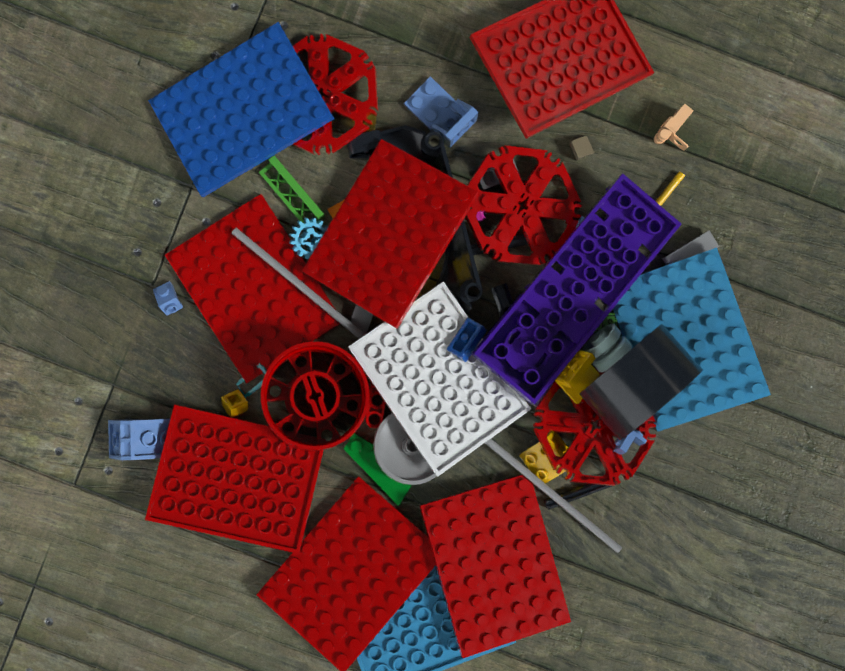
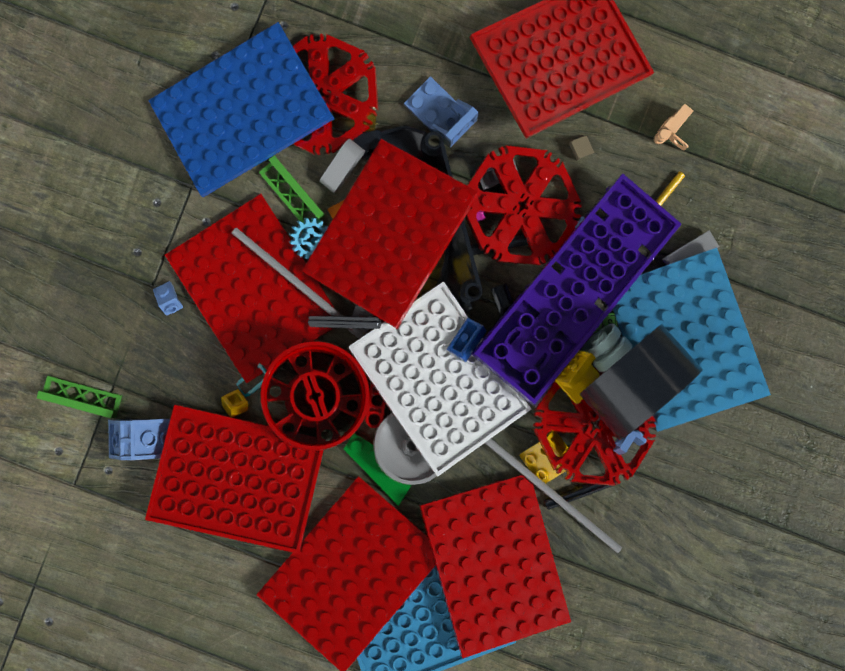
(75, 402): none -> bright green fence
(342, 165): none -> light grey beam
(345, 322): none -> black axle

